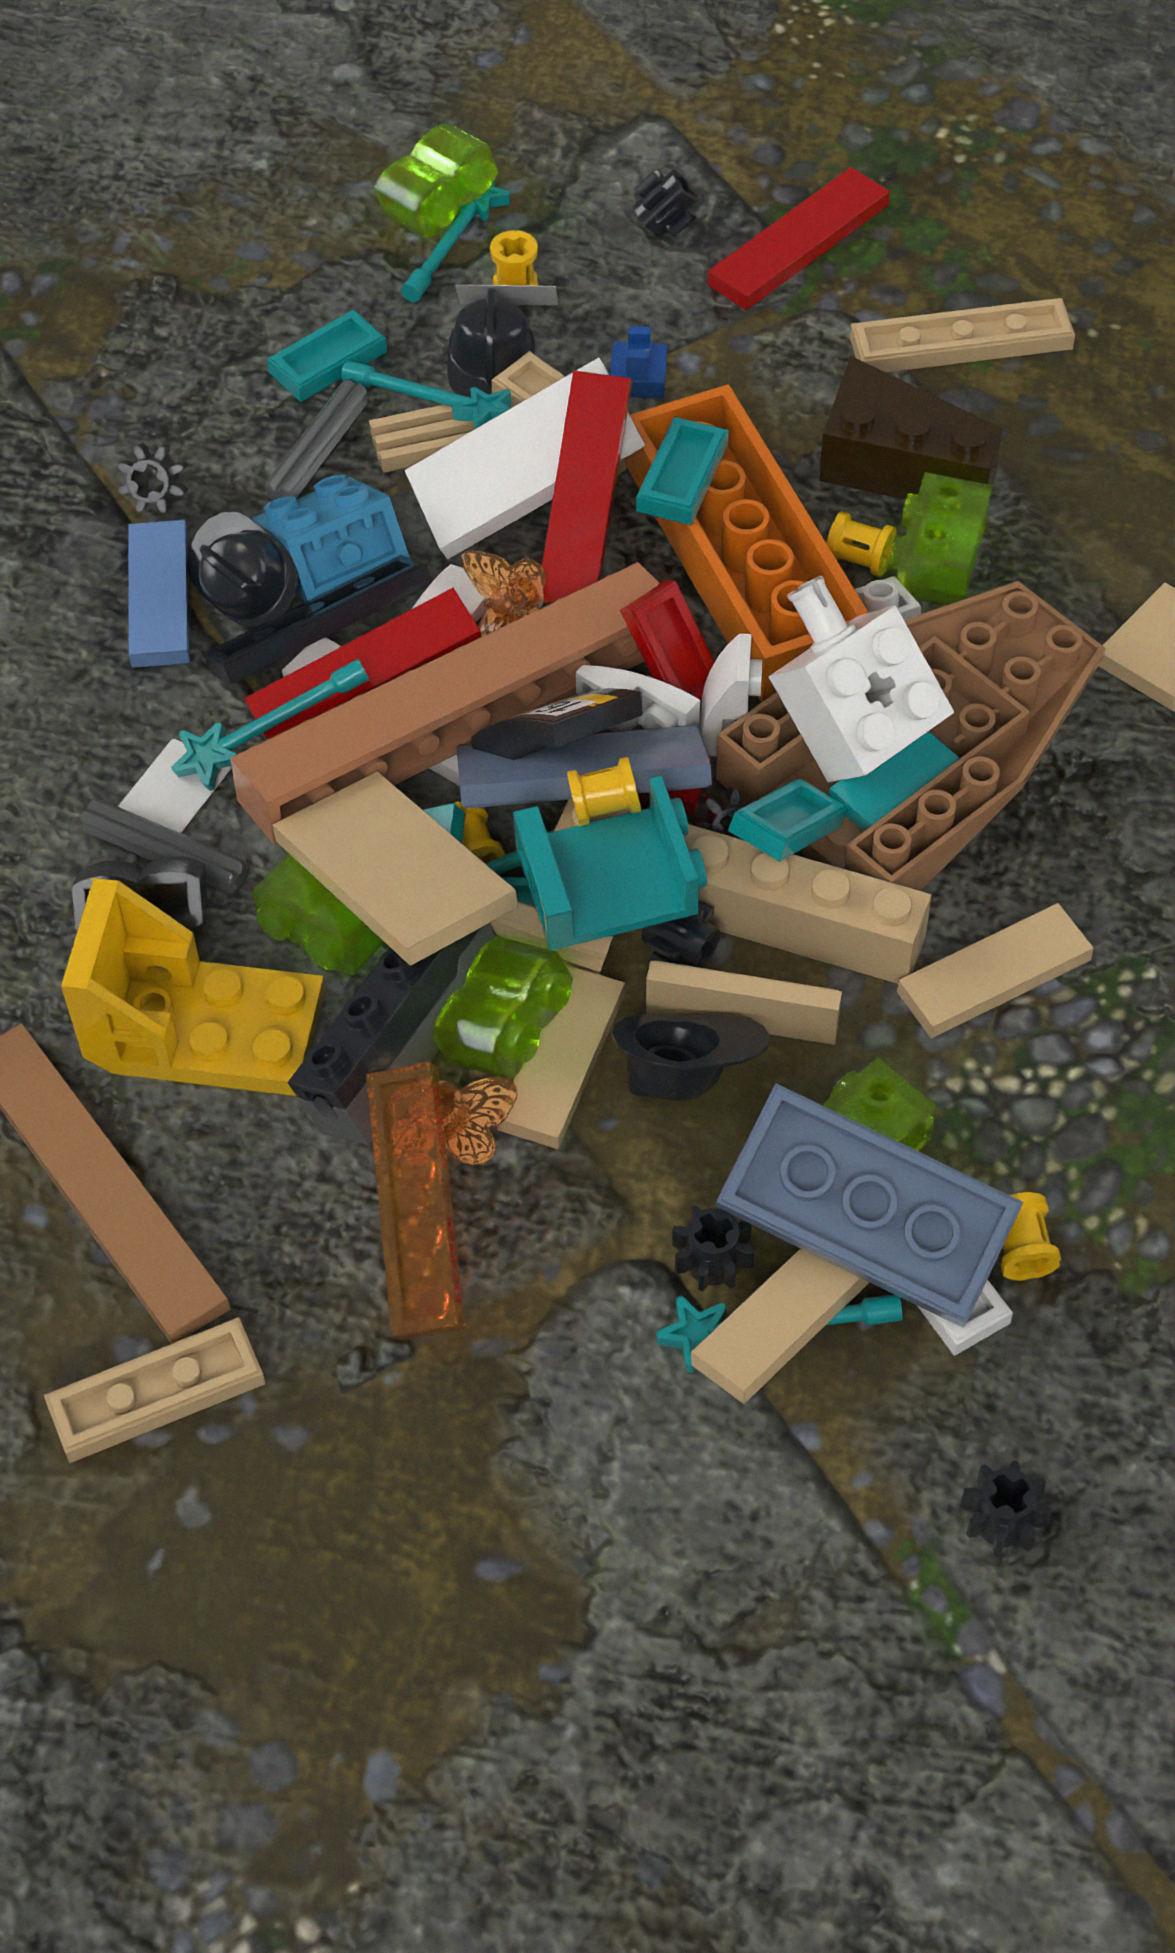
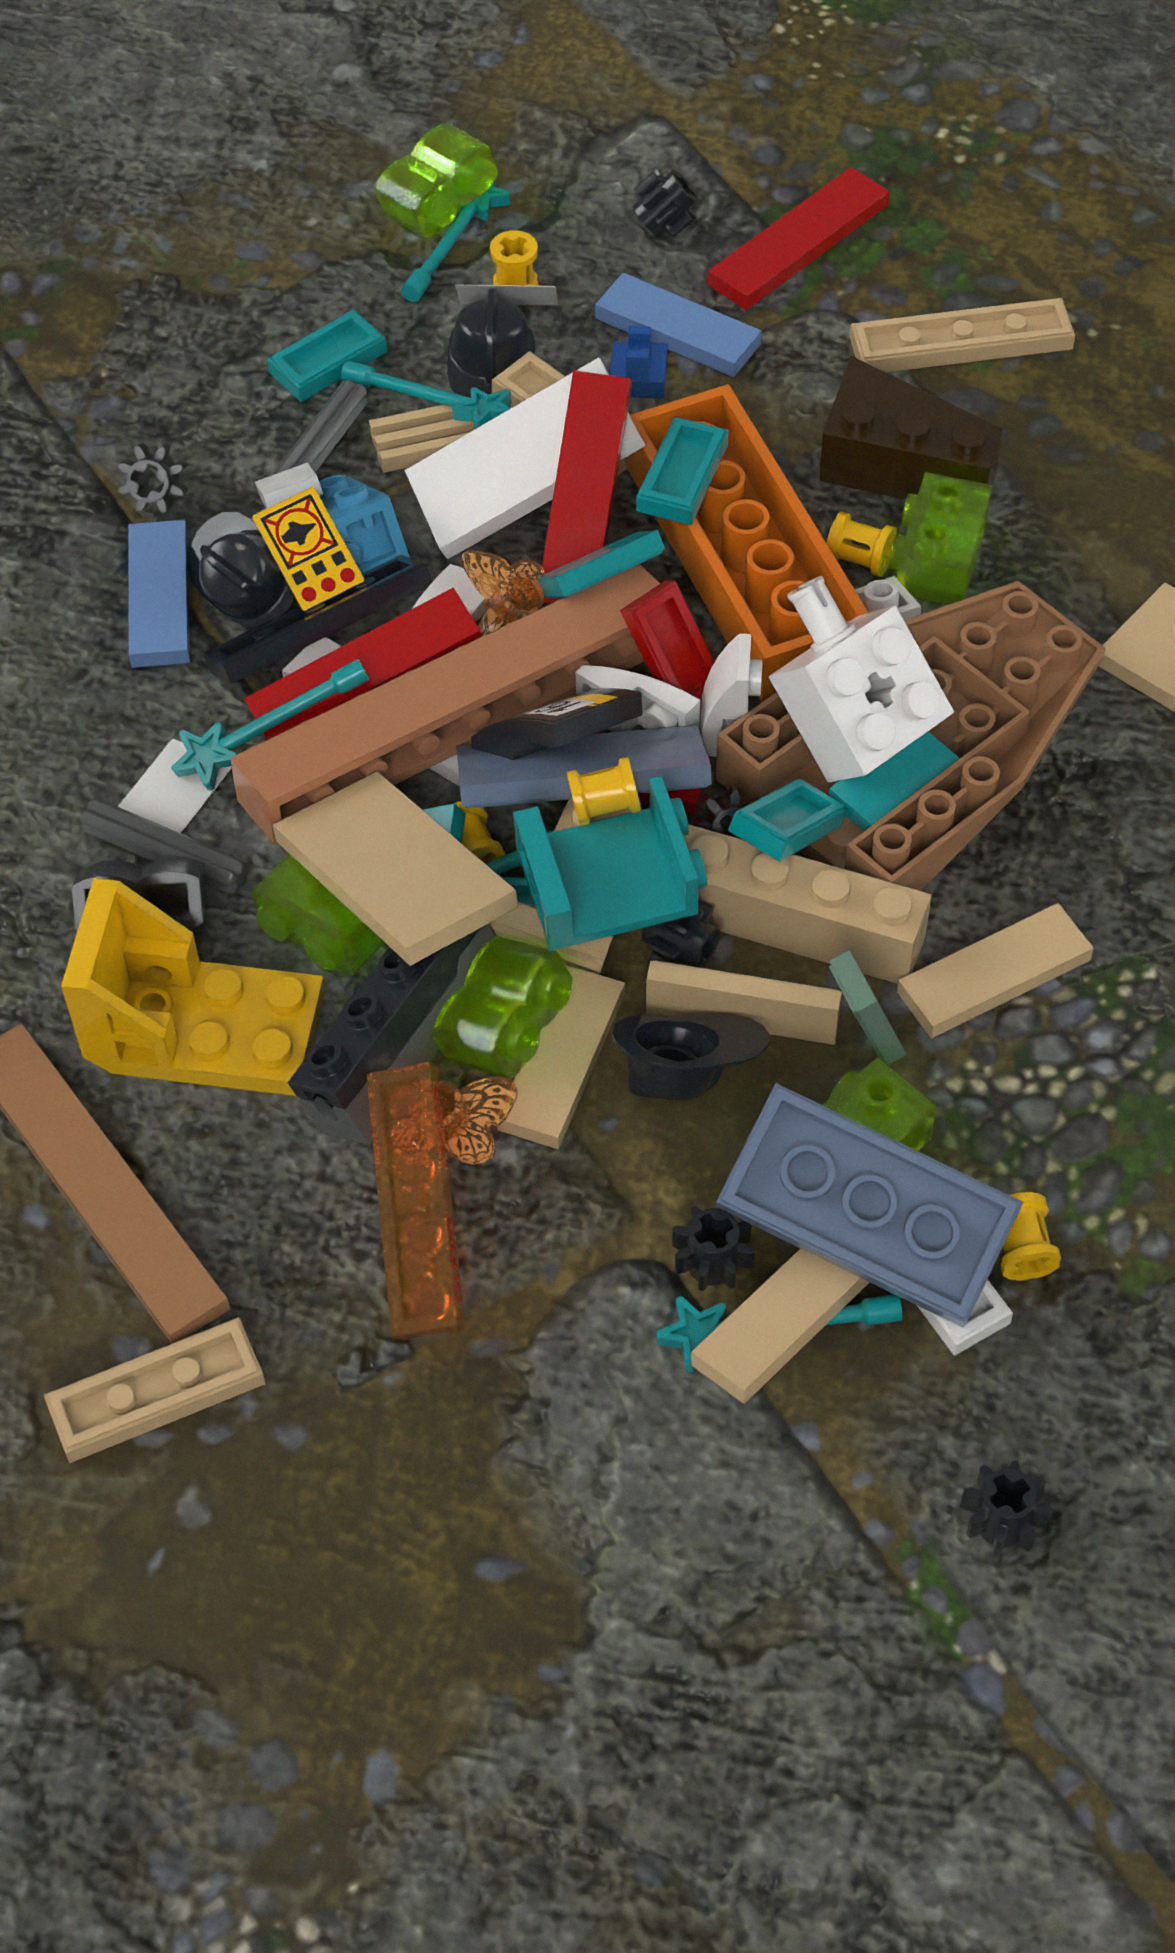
(287, 484): none -> white tile
(308, 548): none -> yellow sticker
(601, 564): none -> teal tile
(680, 323): none -> medium blue tile
(866, 1008): none -> sand green tile

